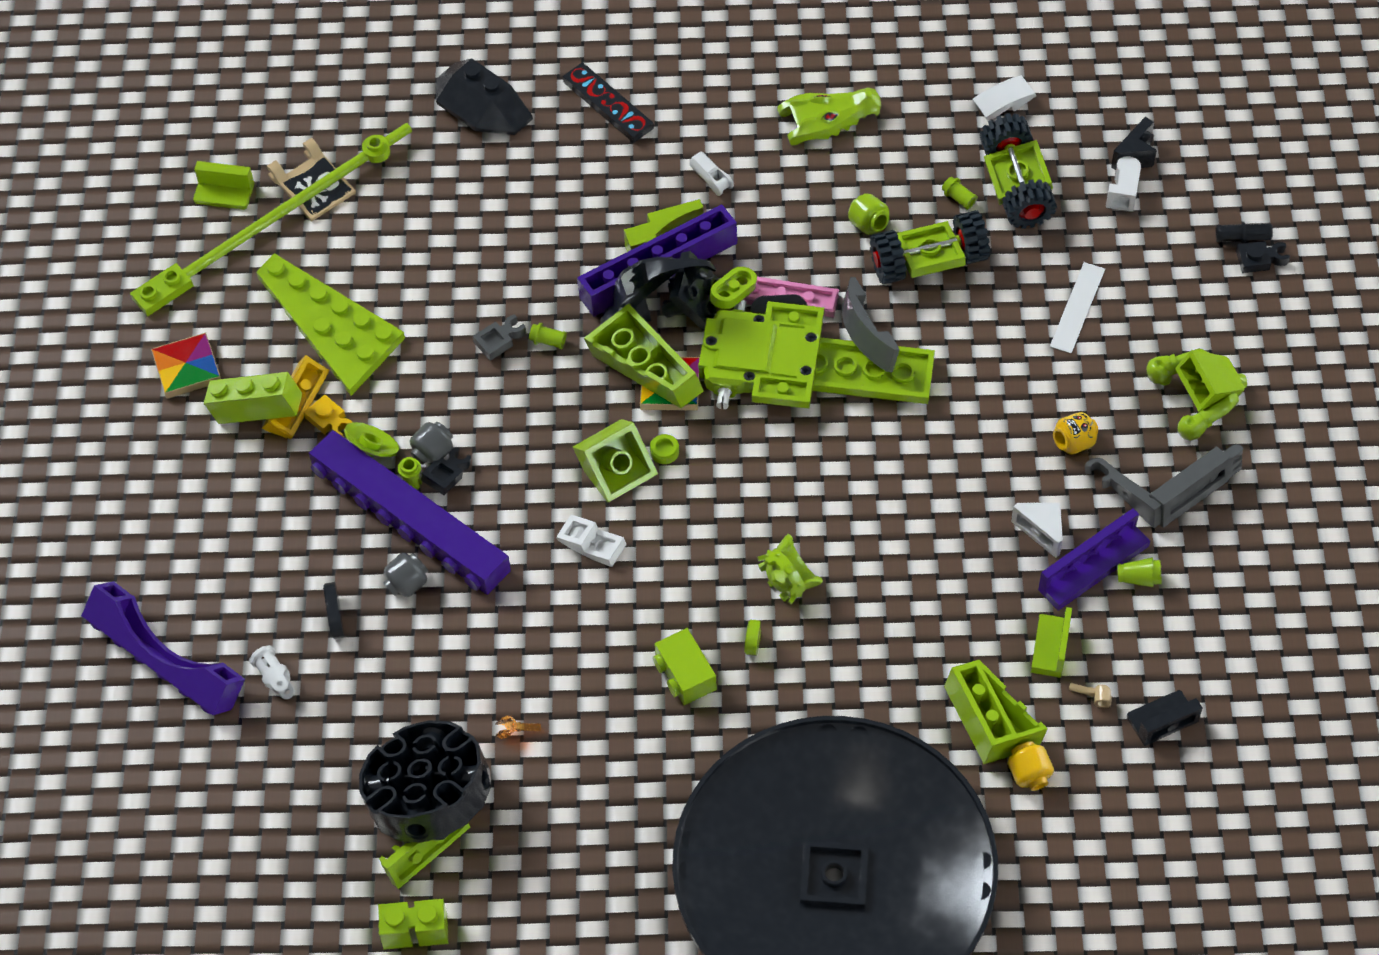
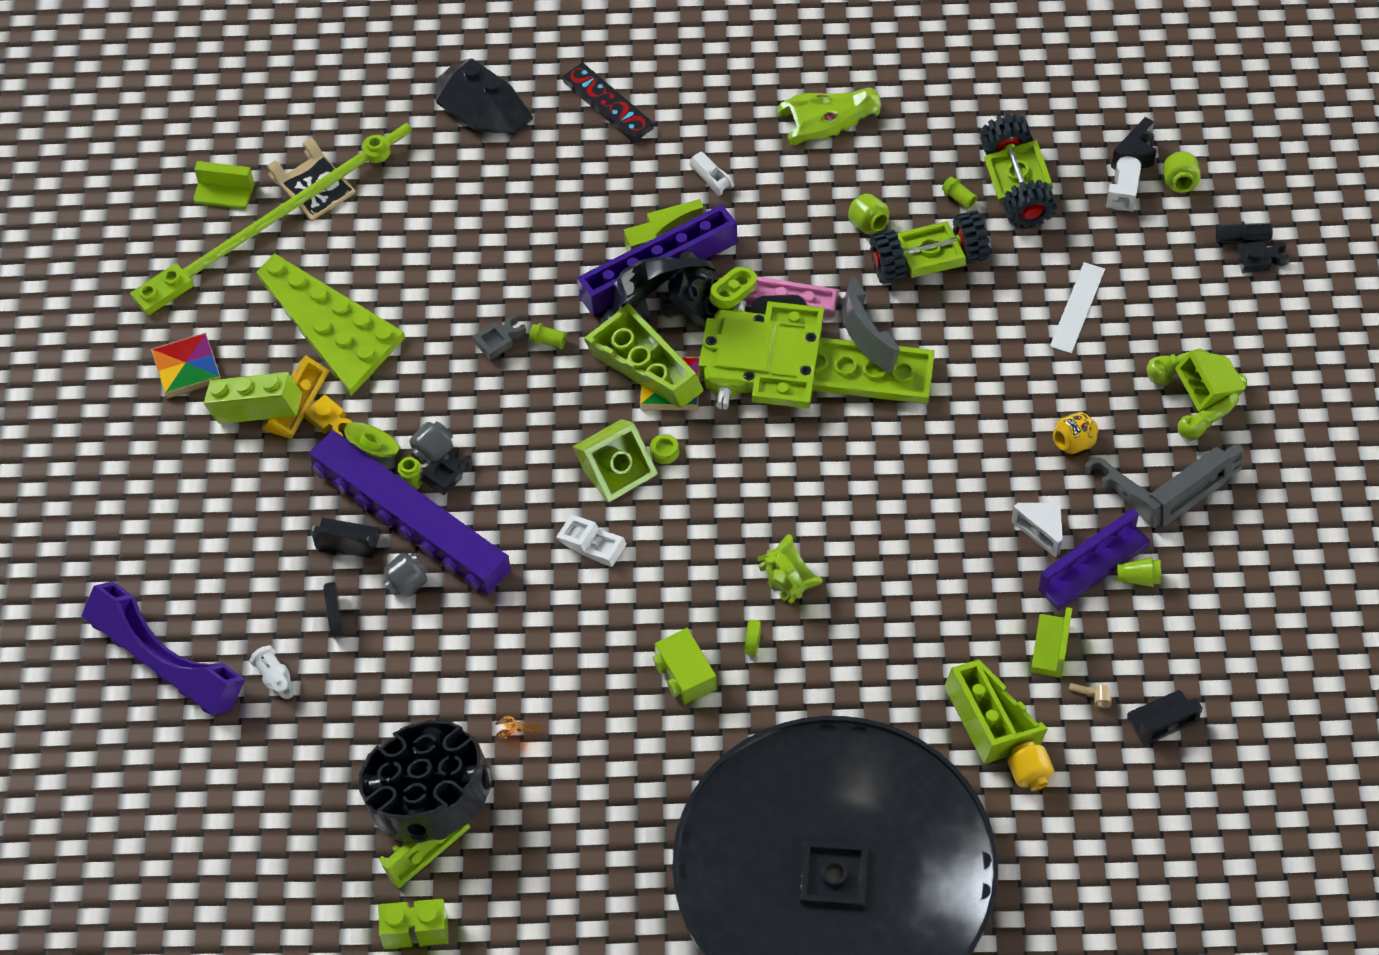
(346, 537): none -> black panel
(1007, 94): white slope -> none
(1181, 172): none -> lime head

